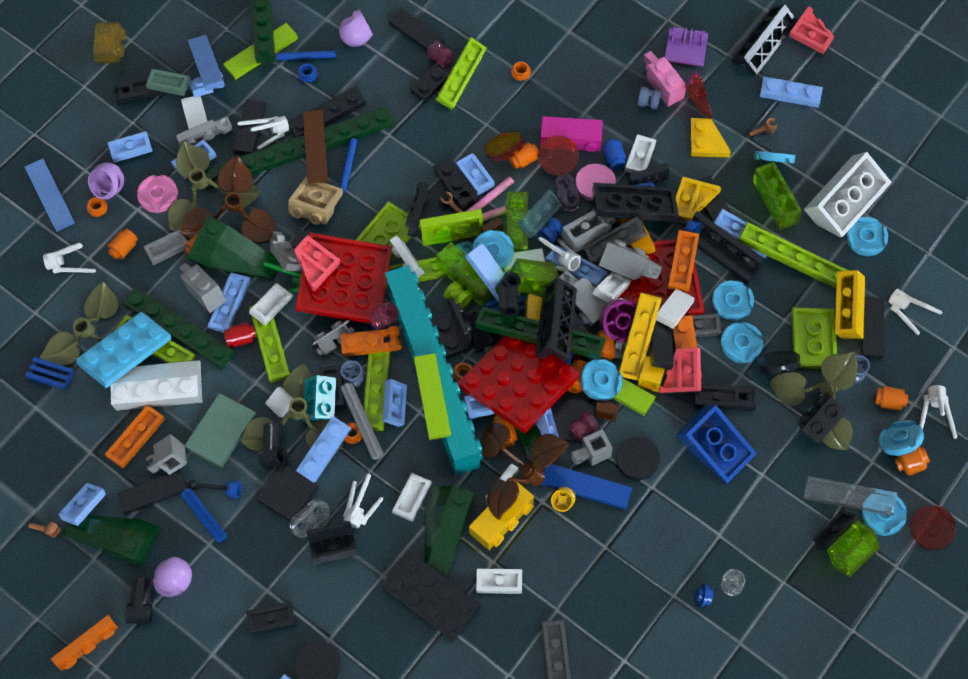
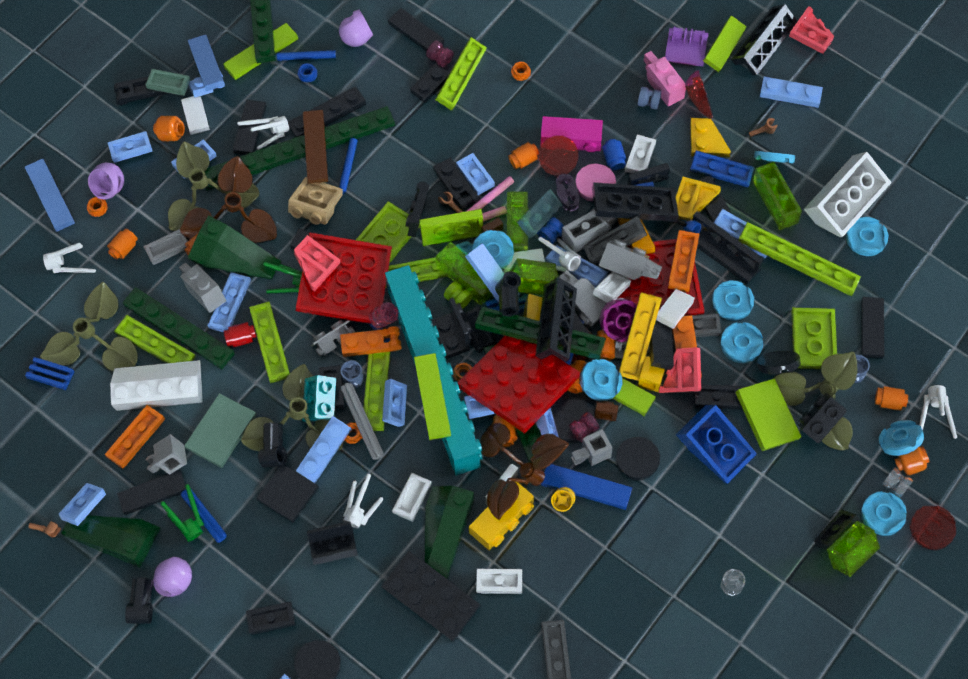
(85, 643): orange plate -> none
(108, 42): clear yellow brick -> none
(123, 349): medium azure plate -> none
(157, 193): bright pink tile -> none
(169, 128): none -> orange head
(189, 528): none -> green plant
(205, 131): light grey hinge -> none
(231, 488): hinge -> none
(270, 304): white tile -> none
(279, 402): white tile -> none
(284, 252): light grey hinge -> none
(308, 518): clear plate -> none
(401, 250): white plate -> none
(504, 146): tile -> none
(704, 595): blue plate -> none
(722, 169): none -> blue tile
(724, 43): none -> lime tile
(768, 414): none -> lime tile
(850, 305): yellow brick -> none
(850, 496): clear tile -> none
(892, 480): none -> clear wheel
(901, 300): white plant -> none

